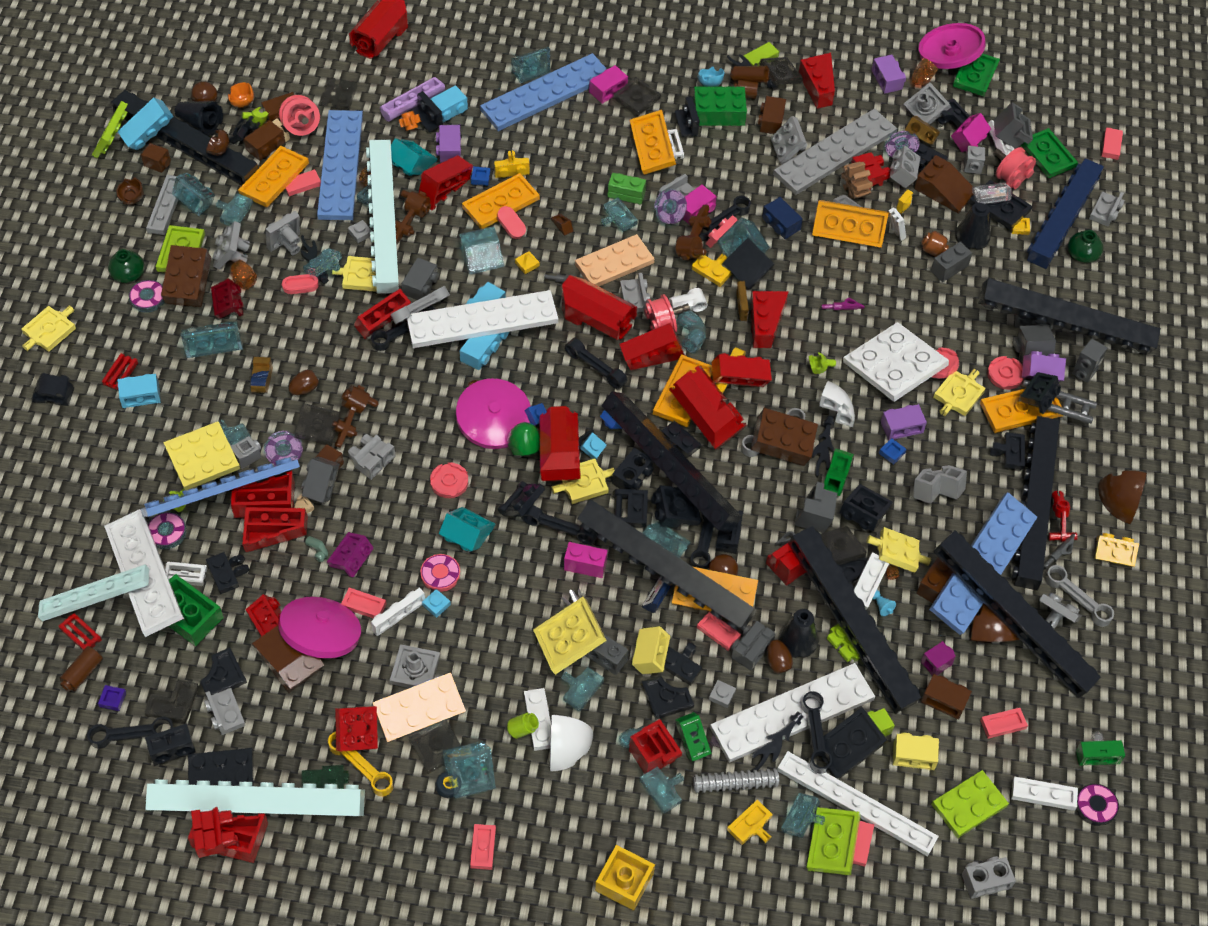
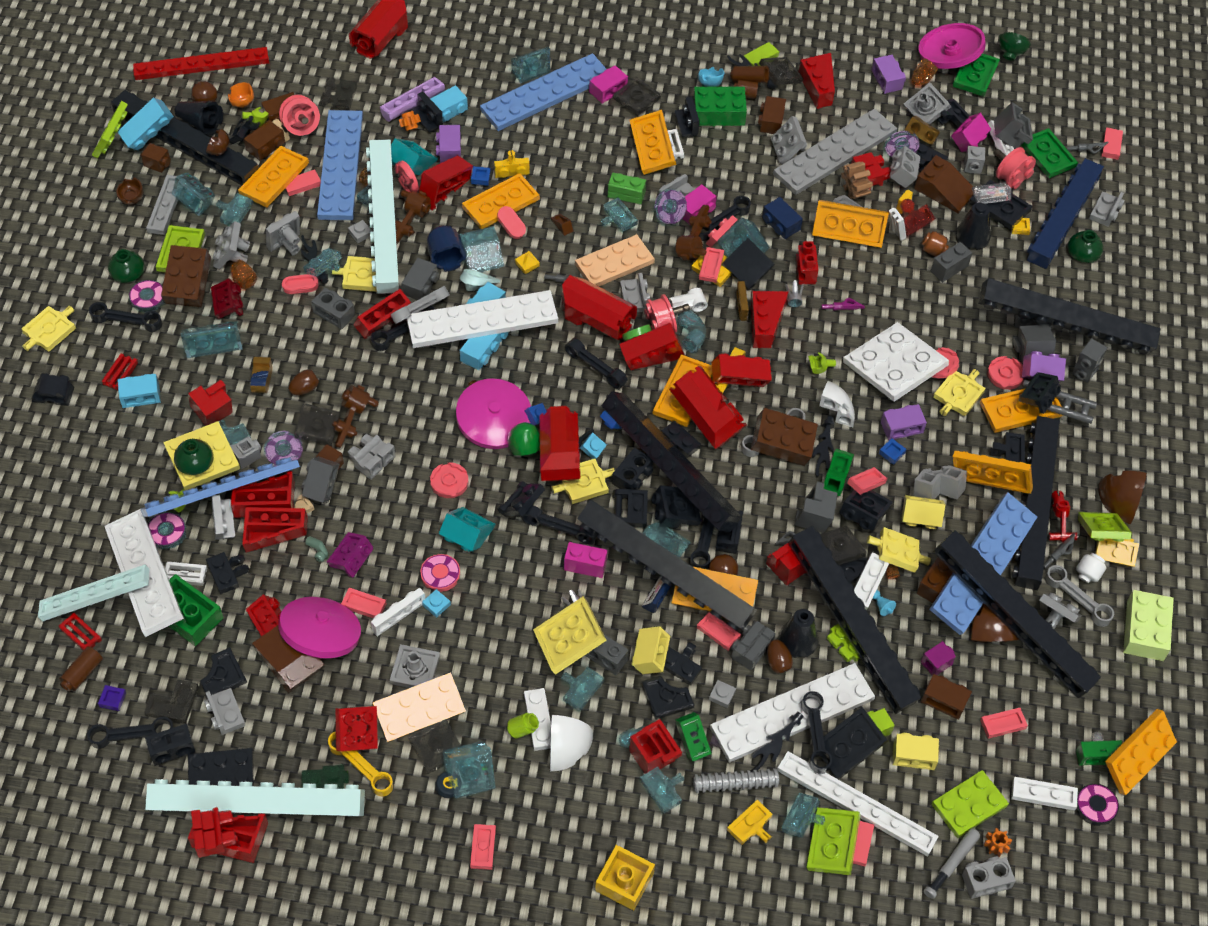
(123, 316): none -> black piece
(193, 461): none -> dark green piece
(200, 63): none -> red plate
(212, 403): none -> red plate
(222, 518): none -> light grey bracket
(333, 308): none -> dark grey brick
(407, 177): none -> coral tile
(445, 248): none -> dark blue cylinder
(474, 279): none -> light aqua piece
(636, 332): none -> bright green piece
(711, 265): none -> coral tile
(794, 298): none -> flat silver piece
(807, 263): none -> red hips
(867, 480): none -> coral tile
(915, 219): none -> clear red plate
(923, 511): none -> light yellow brick
(953, 861): none -> light grey piece
(993, 846): none -> orange gear
(995, 471): none -> light orange plate
(1013, 45): none -> dark green piece
(1082, 147): none -> dark grey hand
(1091, 568): none -> white head
(1104, 526): none -> lime plate
(1141, 751): none -> light orange plate
(1148, 625): none -> yellowish green brick

